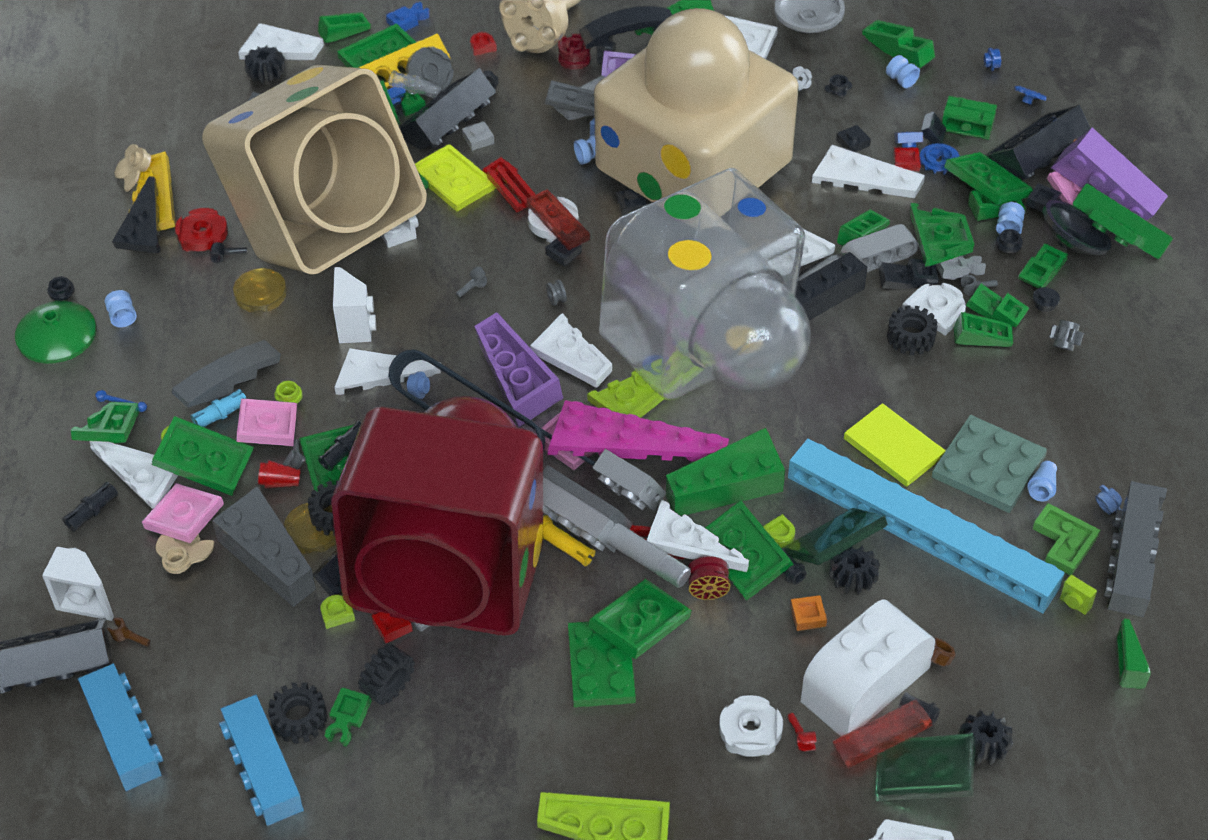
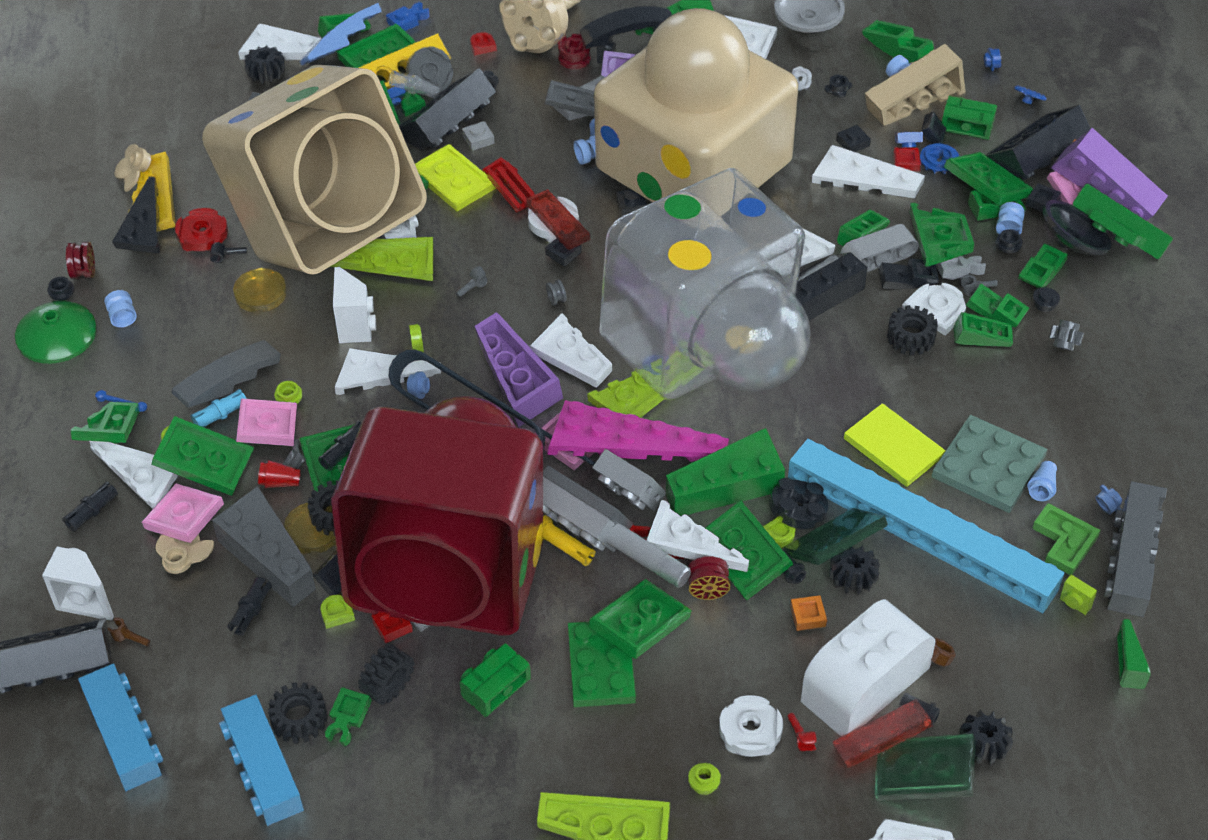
(80, 260): none -> dark red wheel
(249, 606): none -> black pin
(337, 37): none -> medium blue slope
(394, 257): none -> lime wing
(416, 337): none -> lime tile
(494, 679): none -> green brick
(704, 786): none -> lime plate
(785, 499): none -> black plate
(917, 85): none -> tan wedge

